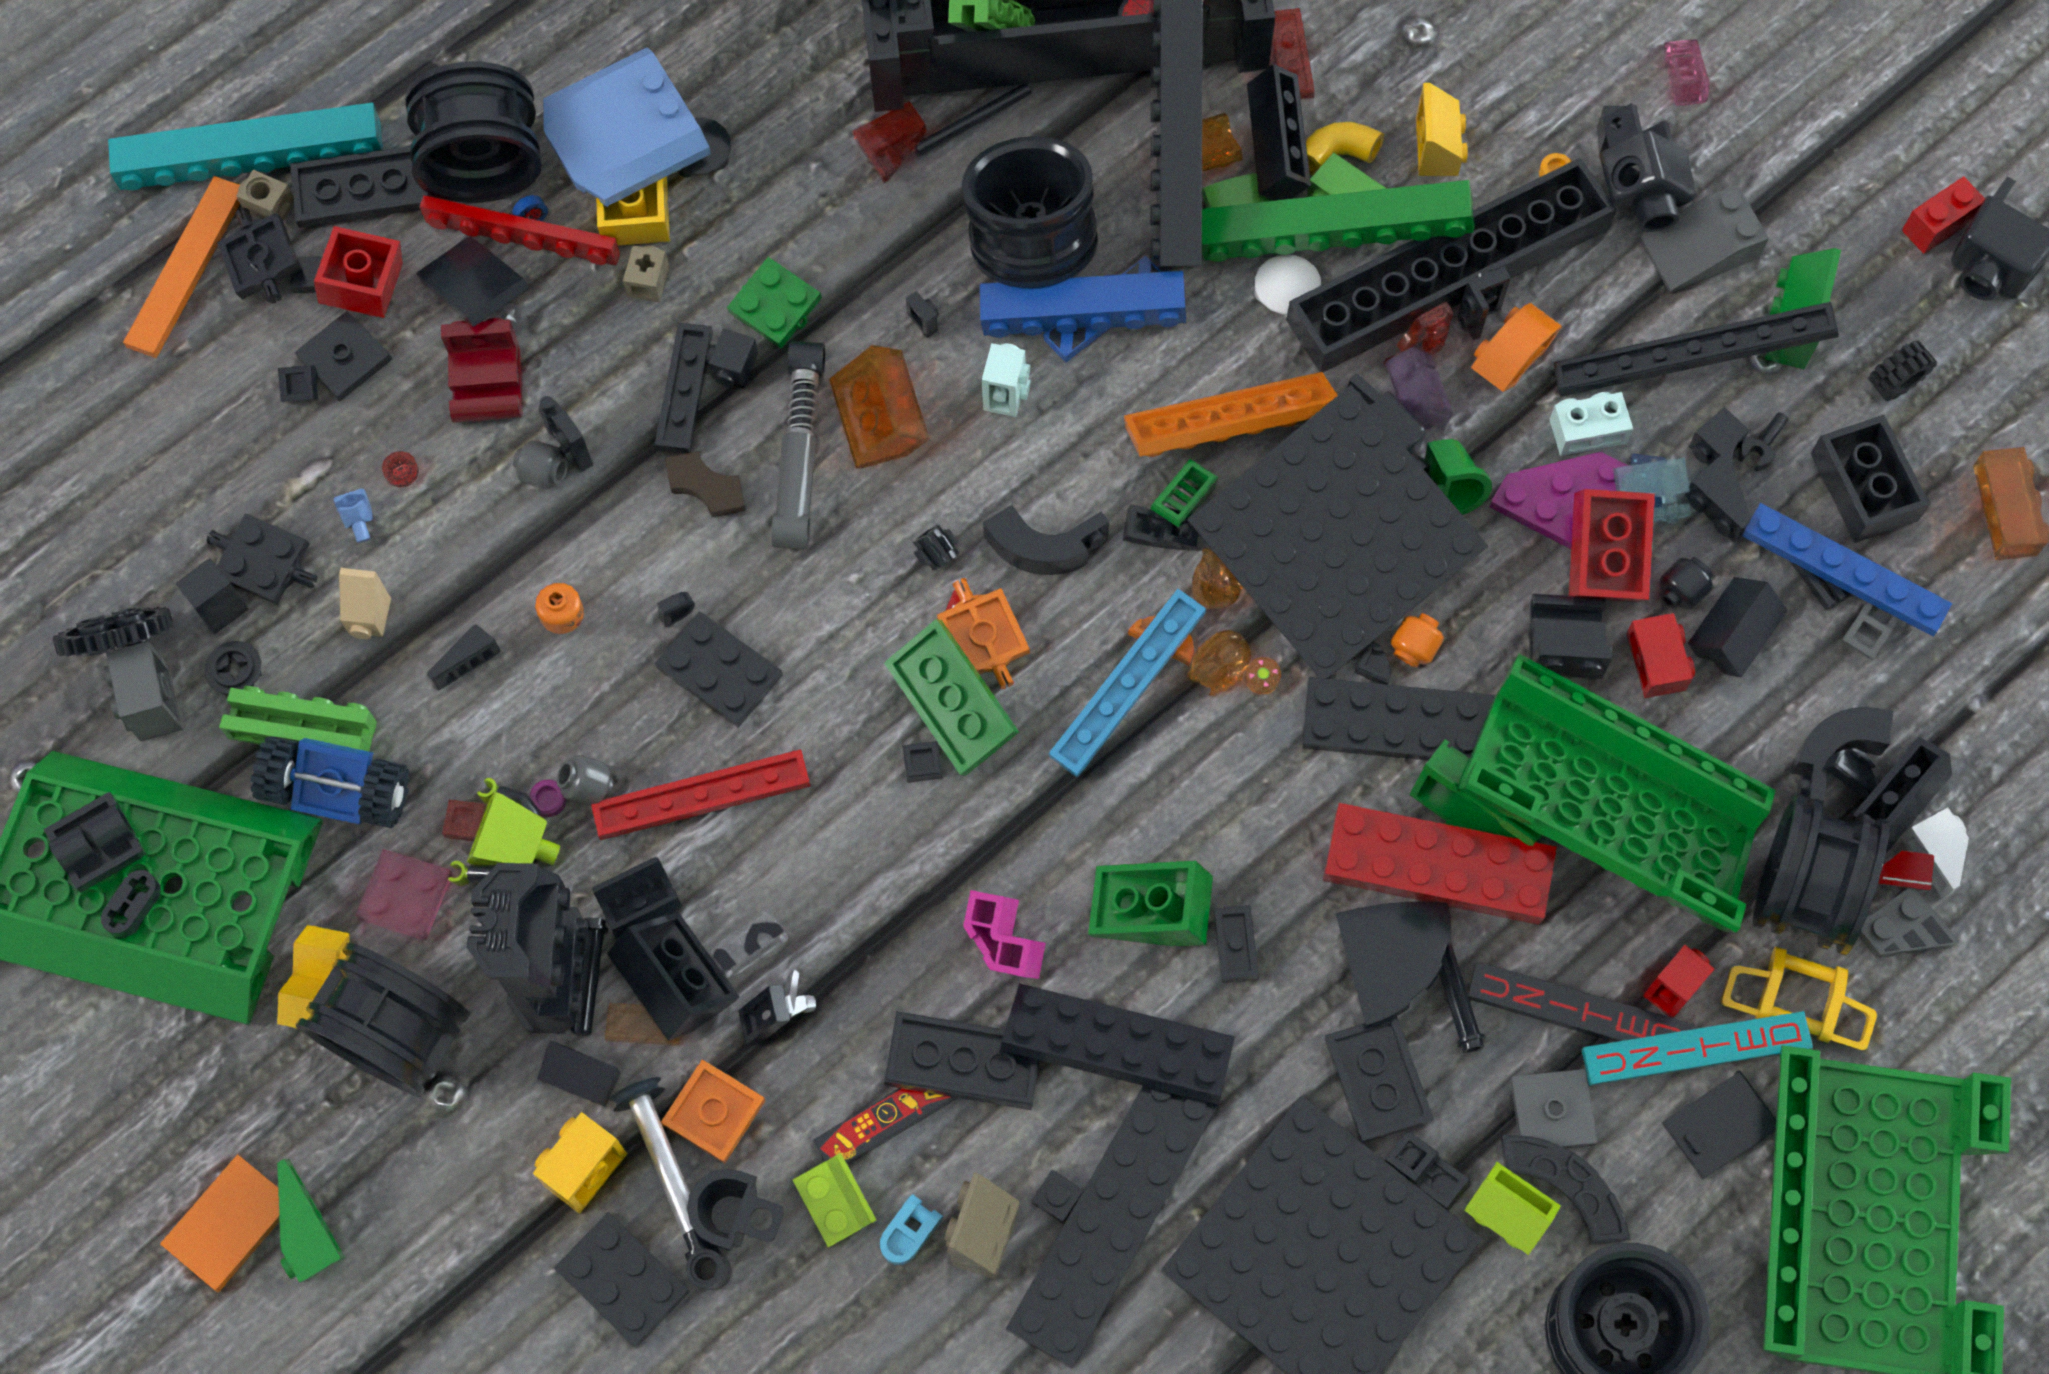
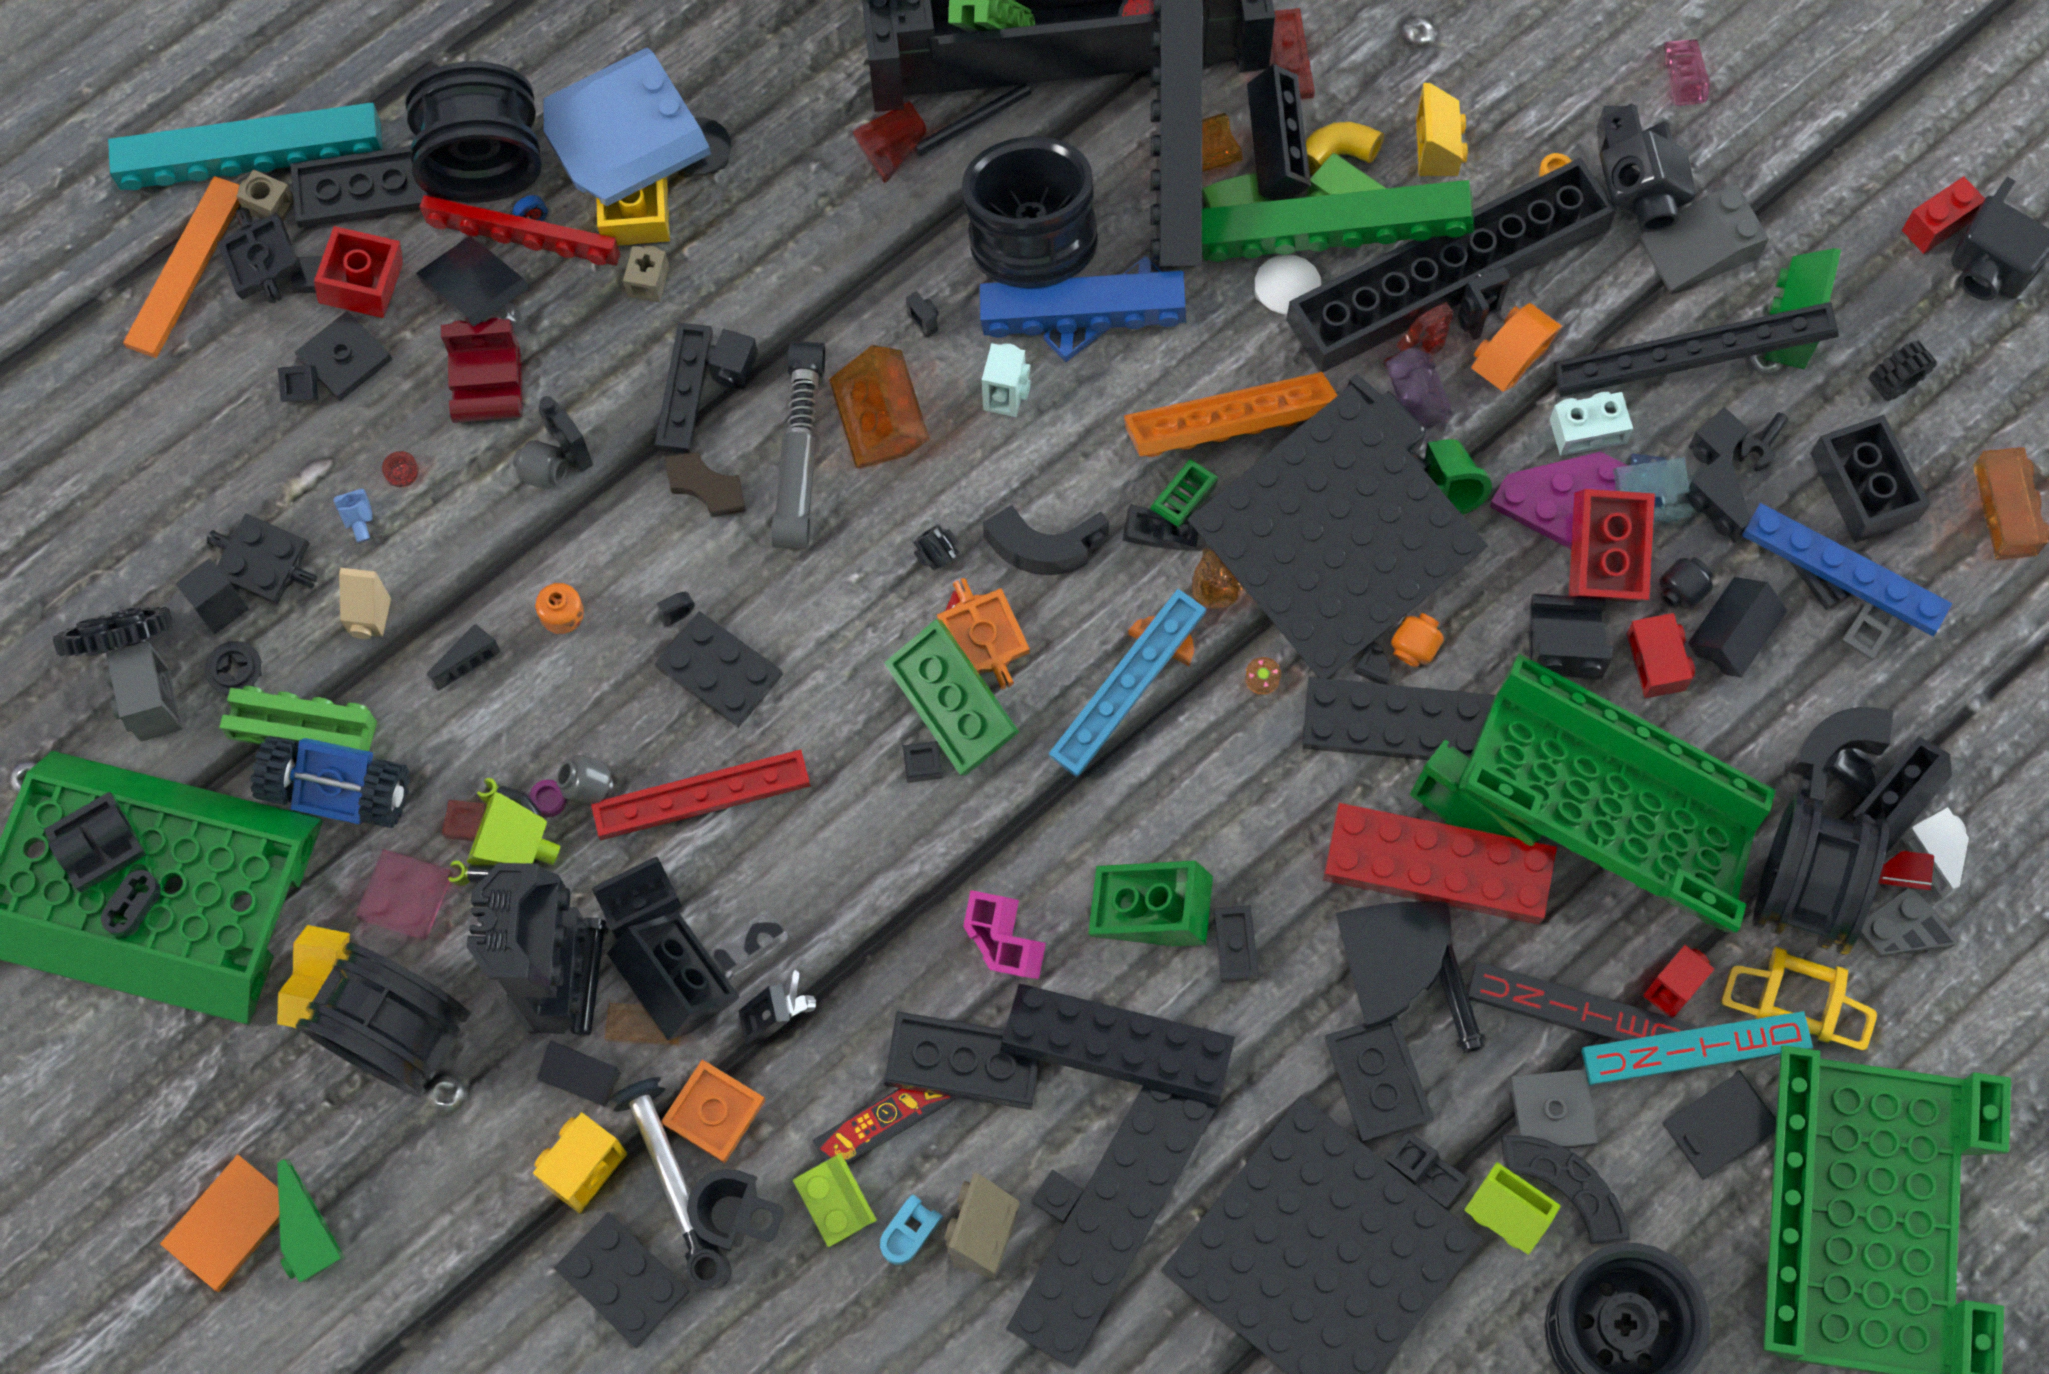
(774, 302): green plate -> none
(1220, 661): clear orange hat -> none

